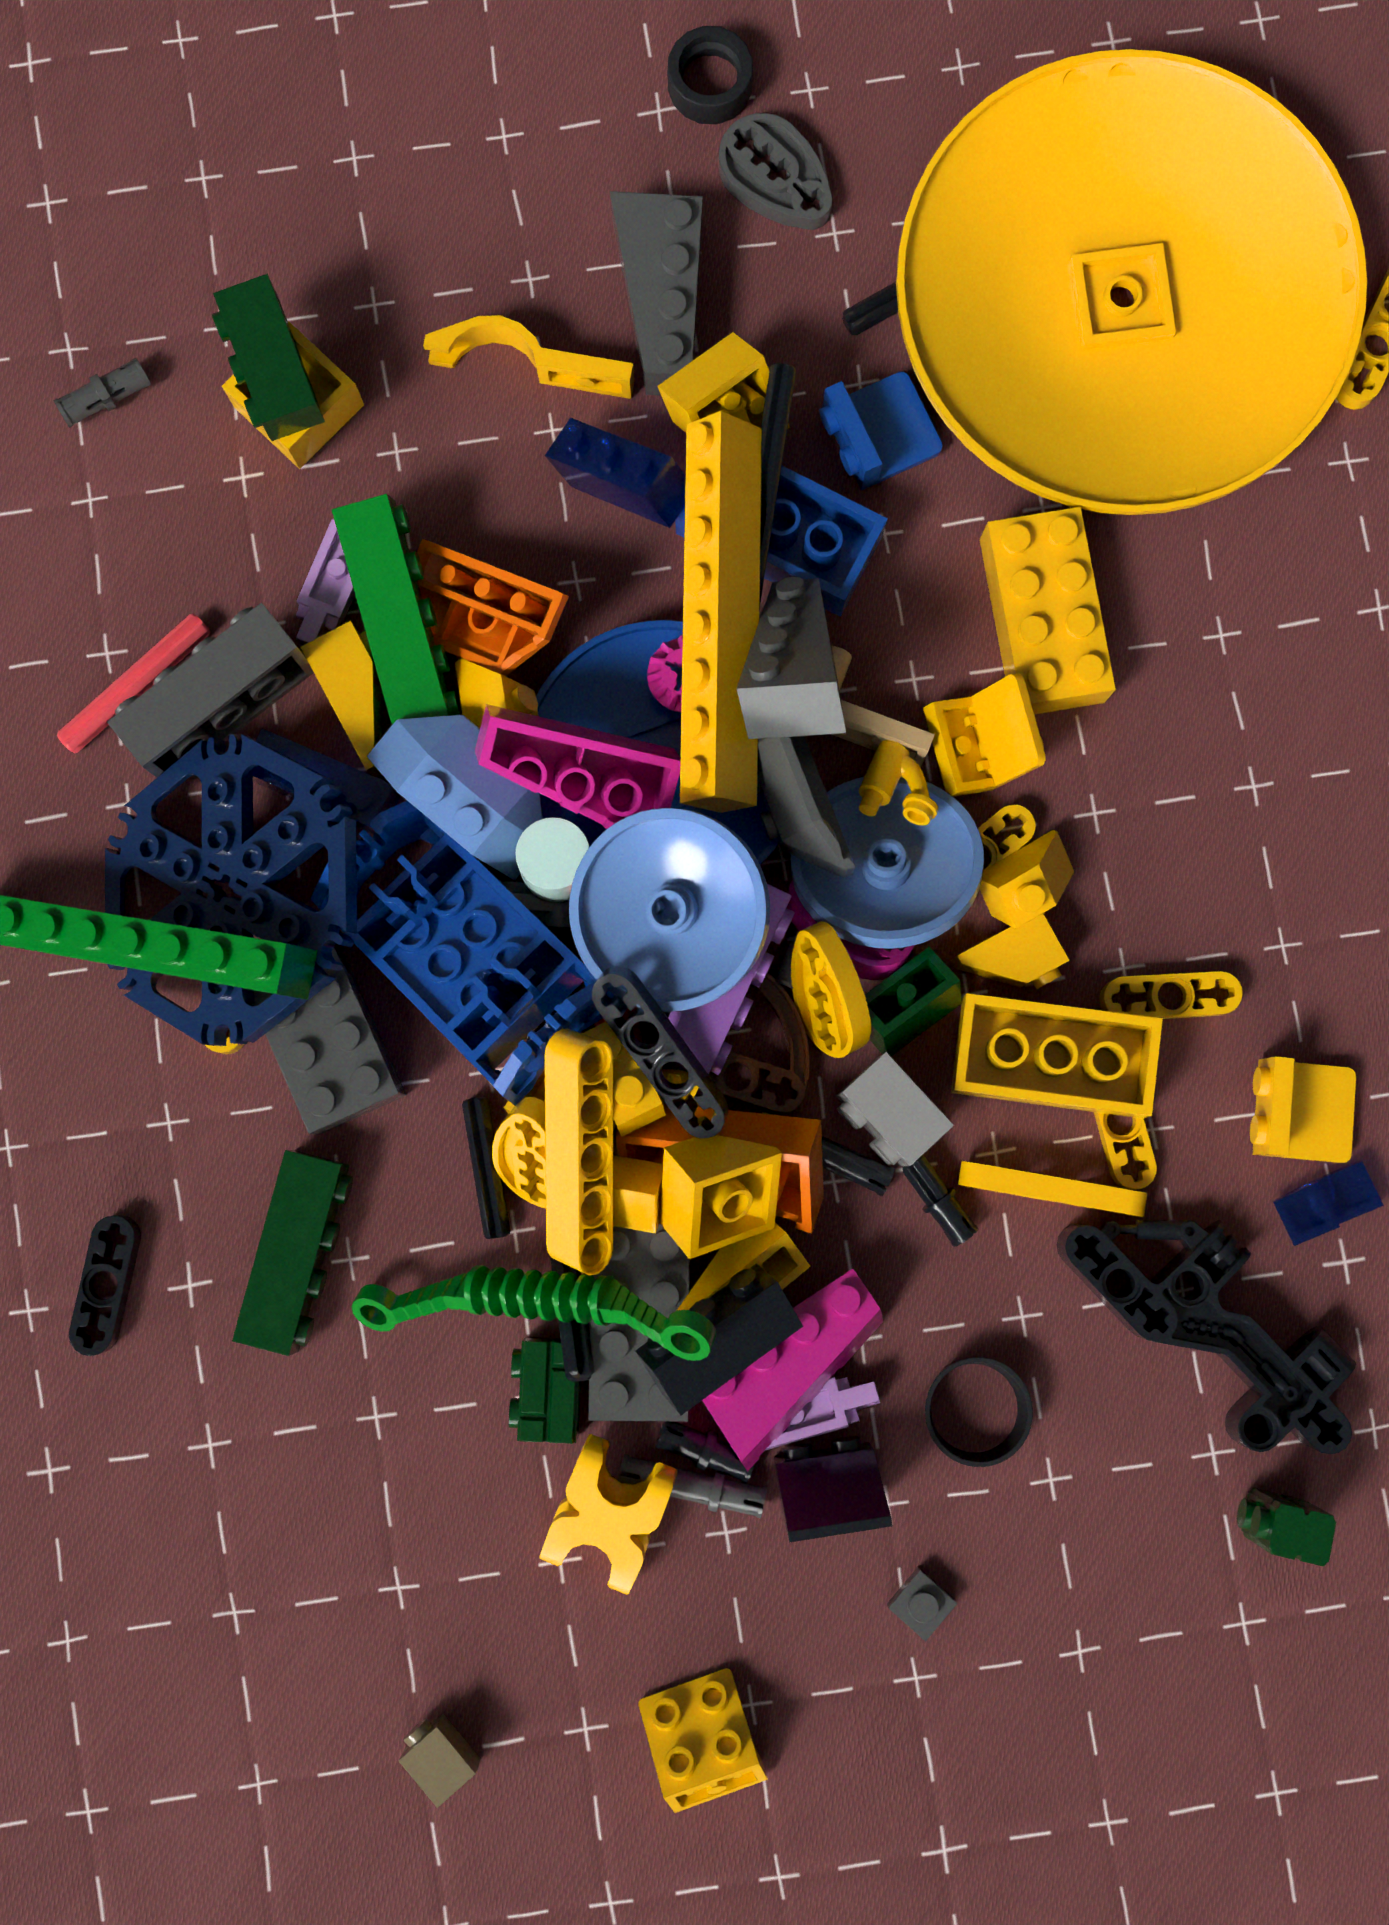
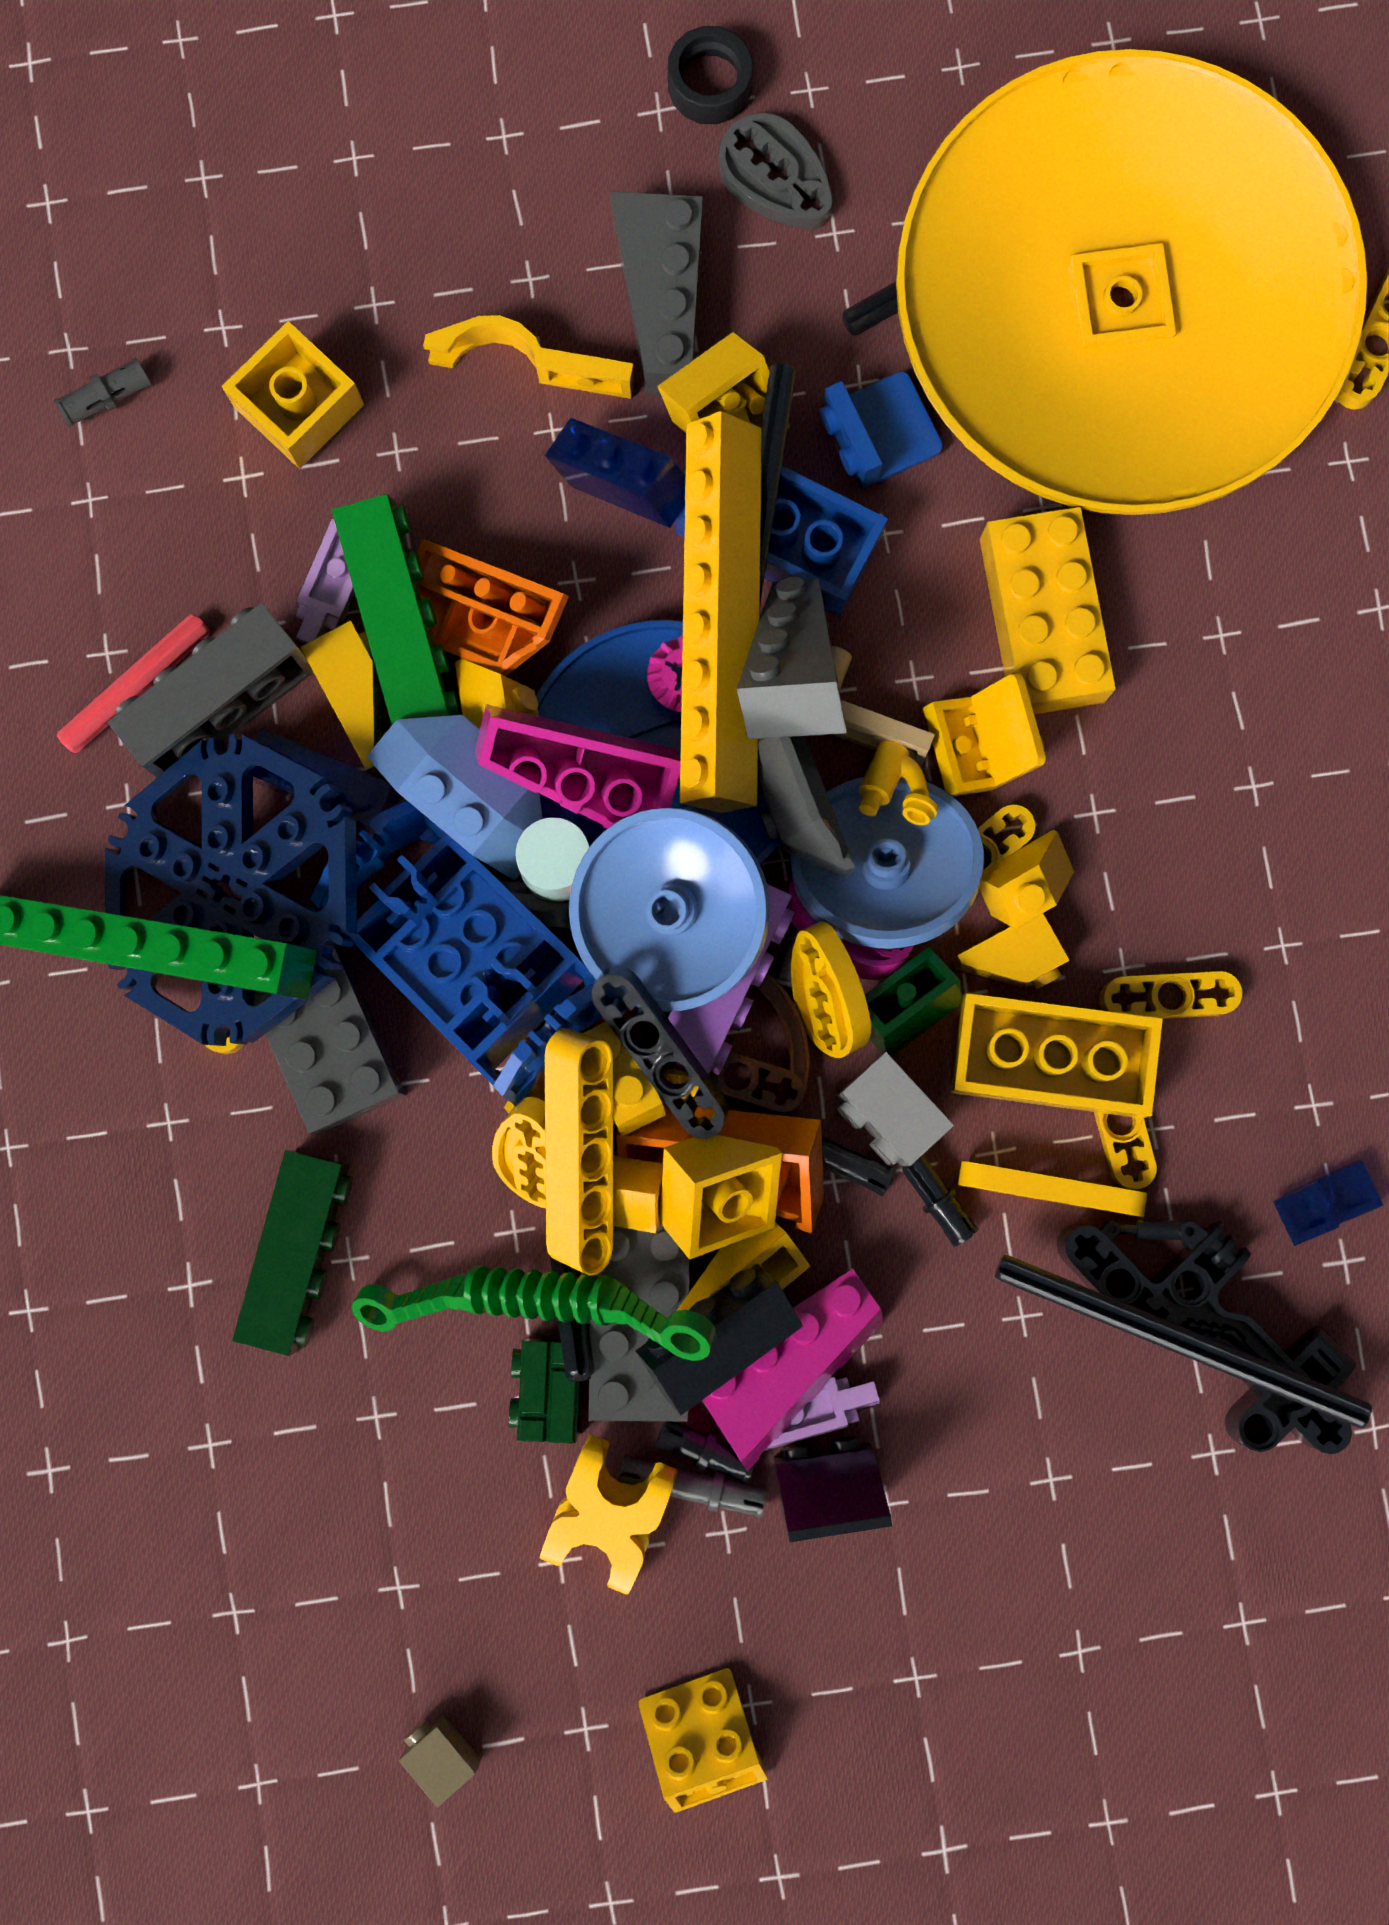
(86, 1295): black beam -> none
(266, 358): dark green brick -> none
(487, 1181): black axle -> none
(921, 1604): dark grey plate -> none
(1015, 1438): black tyre -> none
(1183, 1341): none -> black axle
(1287, 1526): dark green brick -> none
(1303, 1110): yellow bracket -> none

